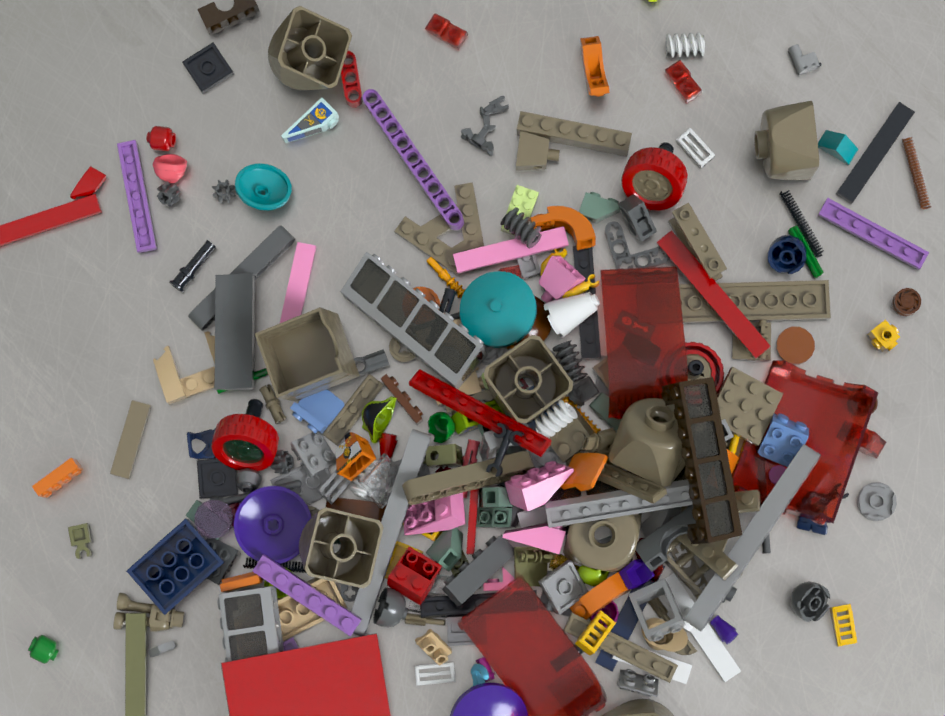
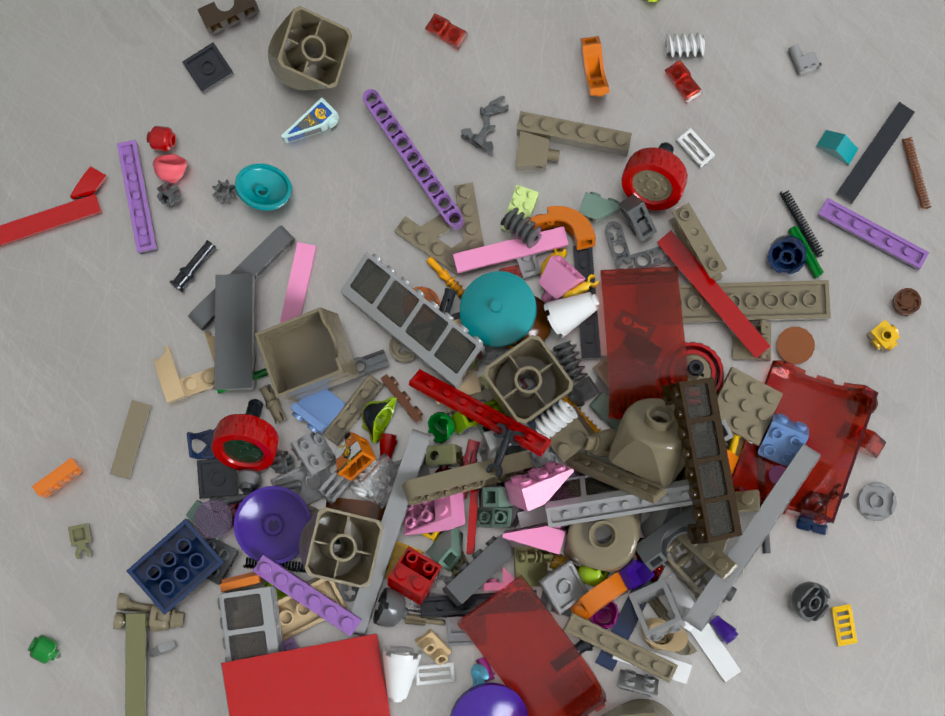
(351, 87): red beam -> none
(399, 670): none -> white cone
(586, 470): orange slope -> none
(586, 647): yellow slope -> none
(788, 142): dark tan piece -> none

